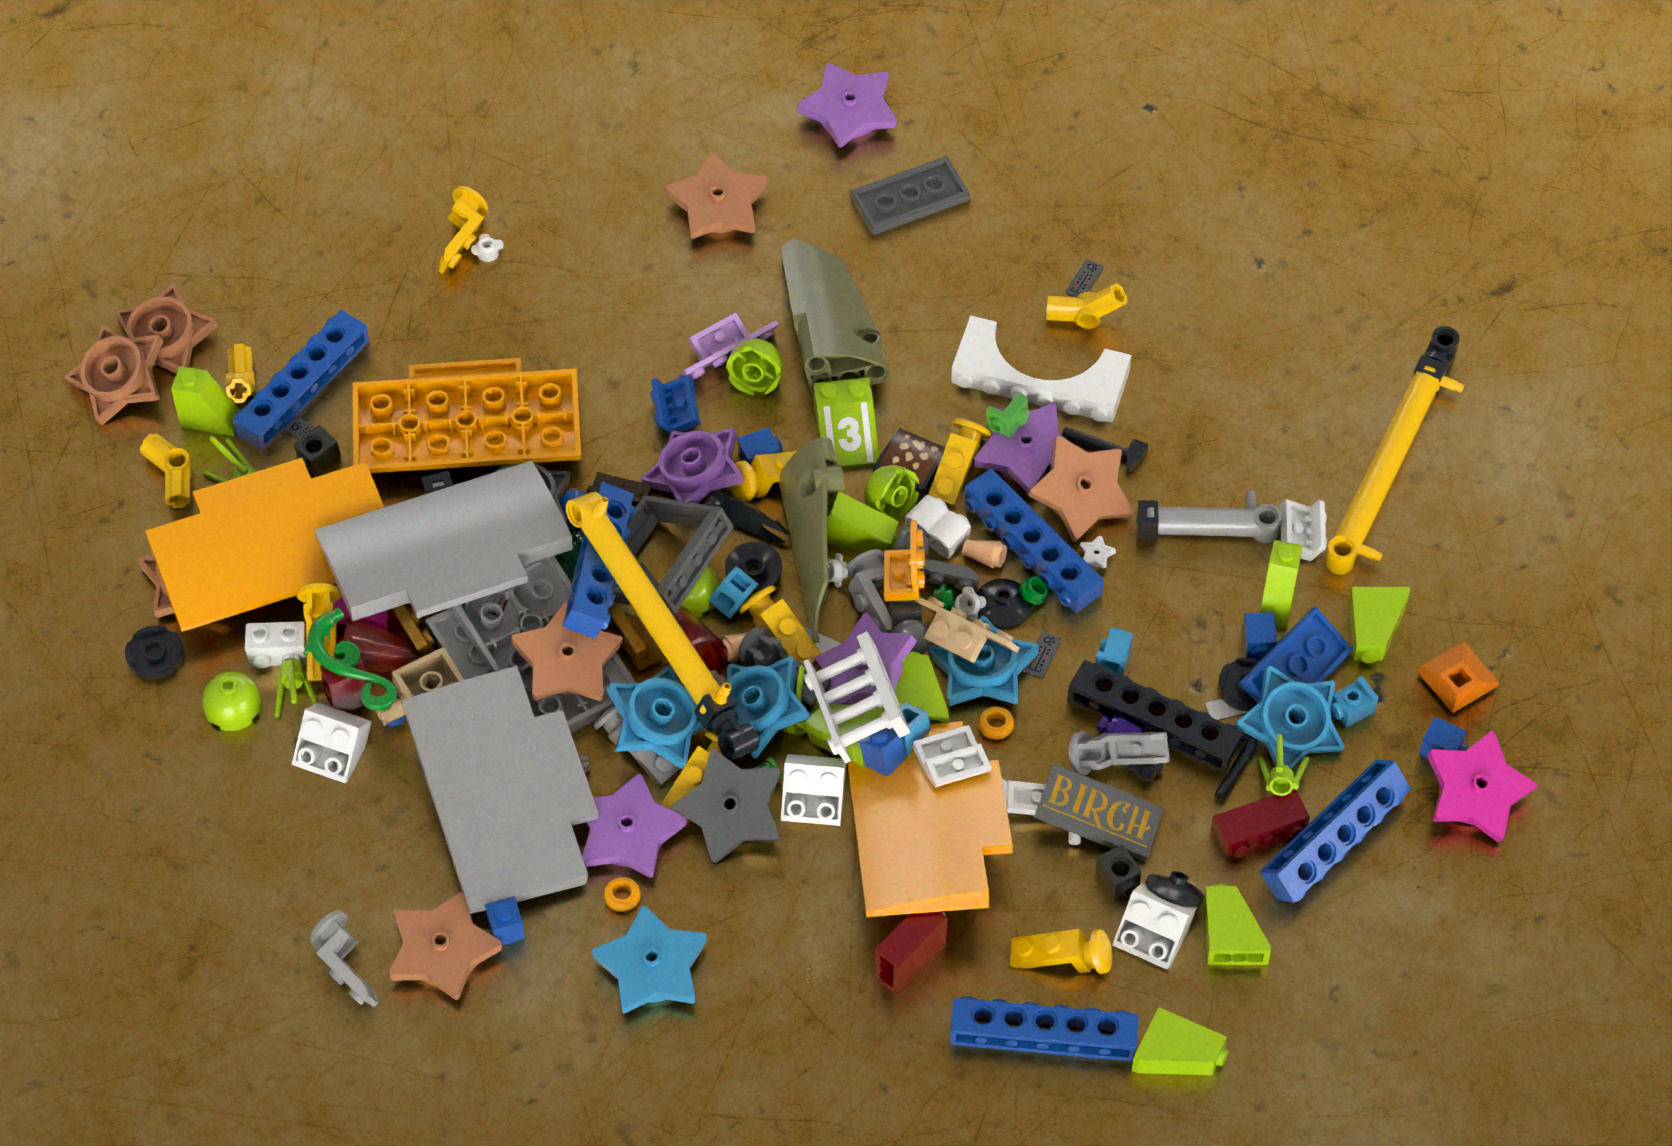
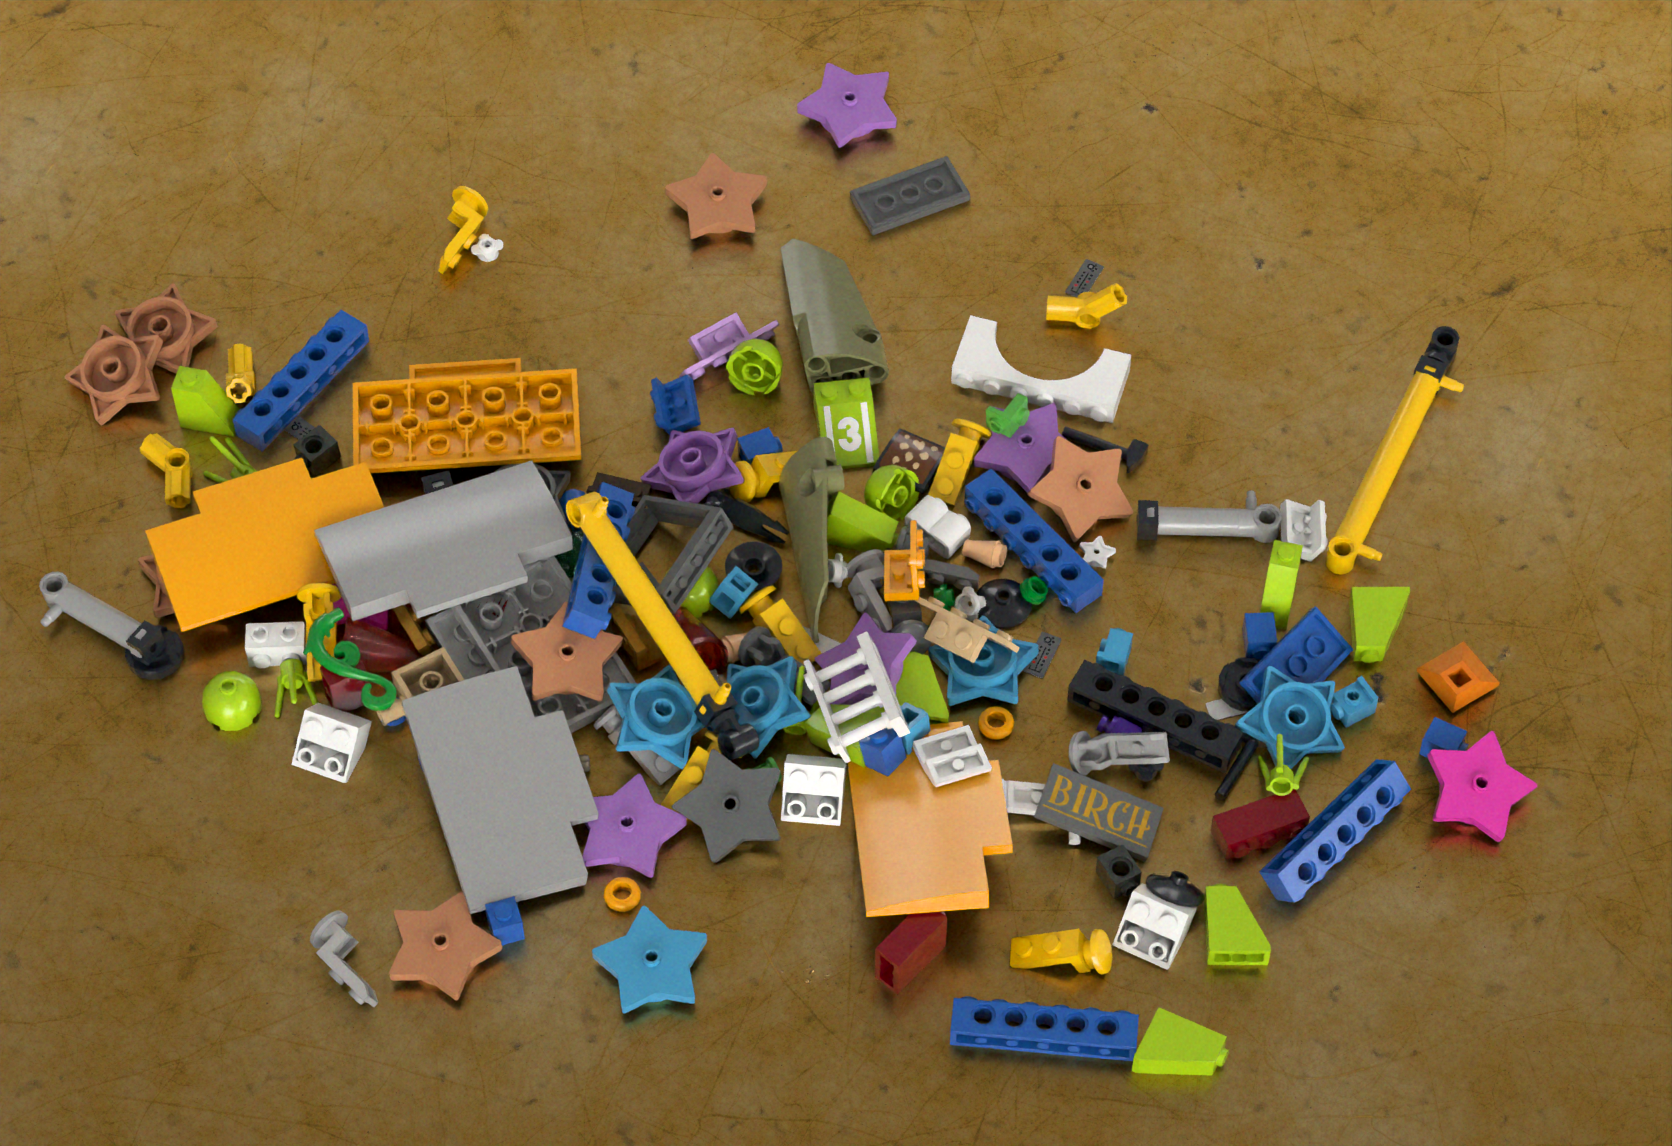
(61, 596): none -> light grey piece

